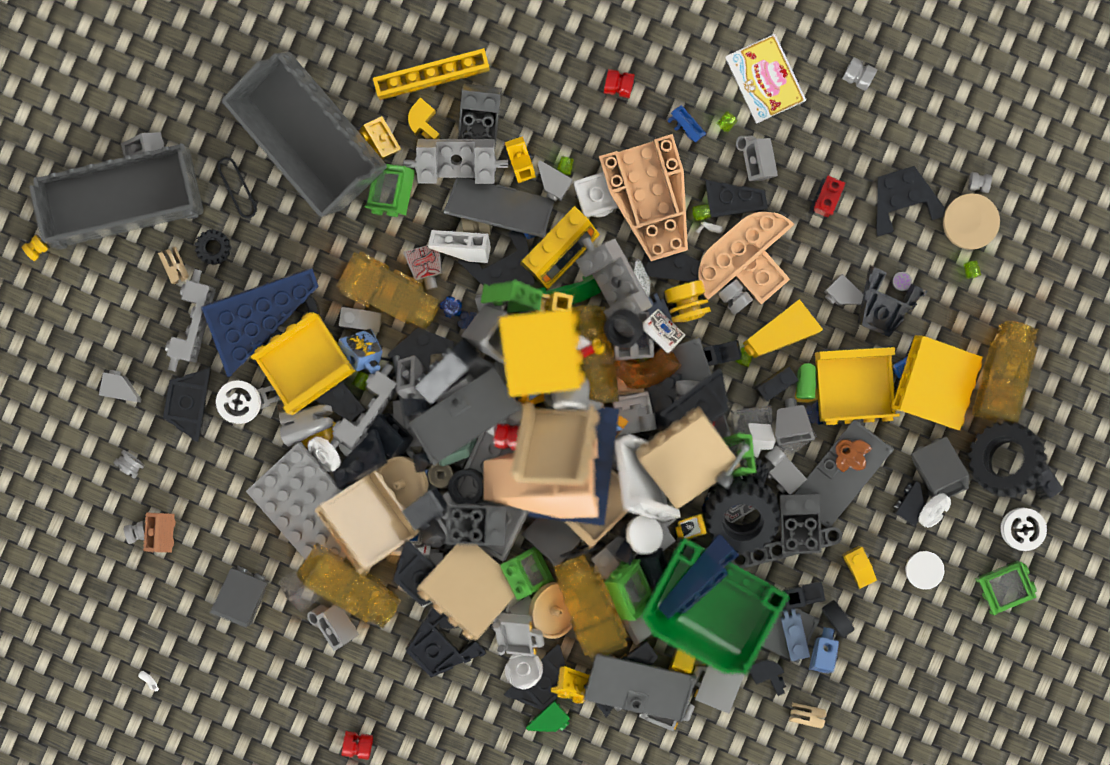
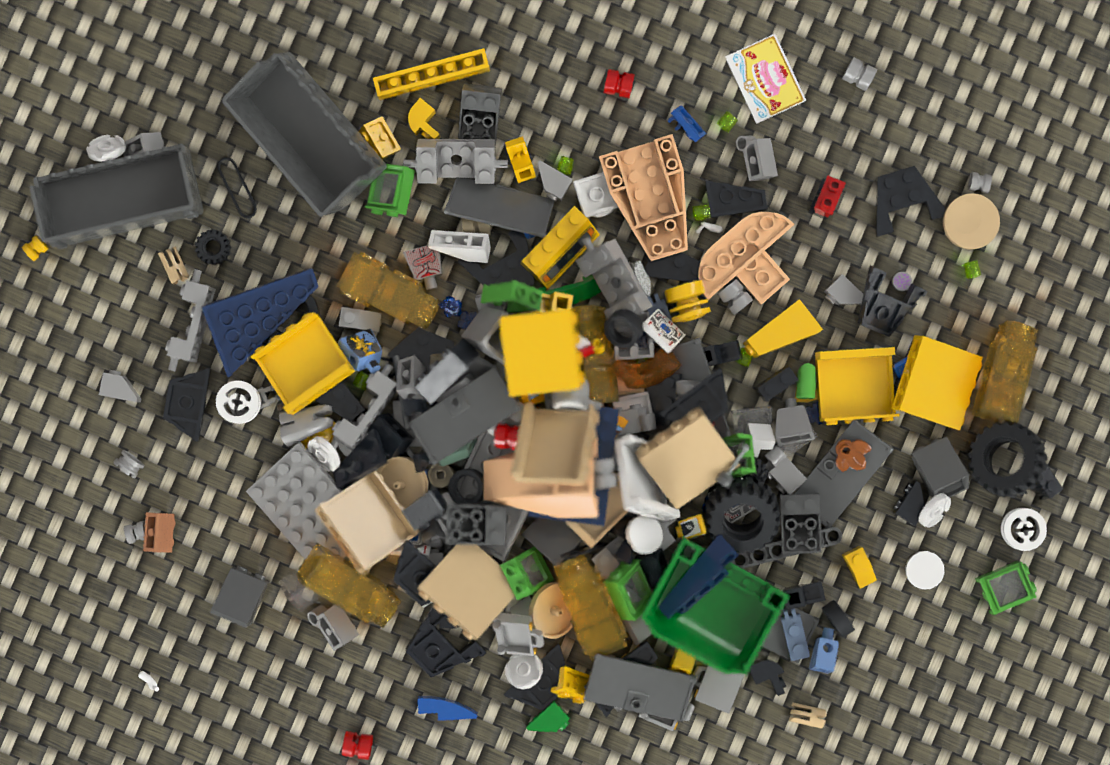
(106, 148): none -> white tile
(446, 708): none -> blue slope
(603, 474): none -> light grey wheel

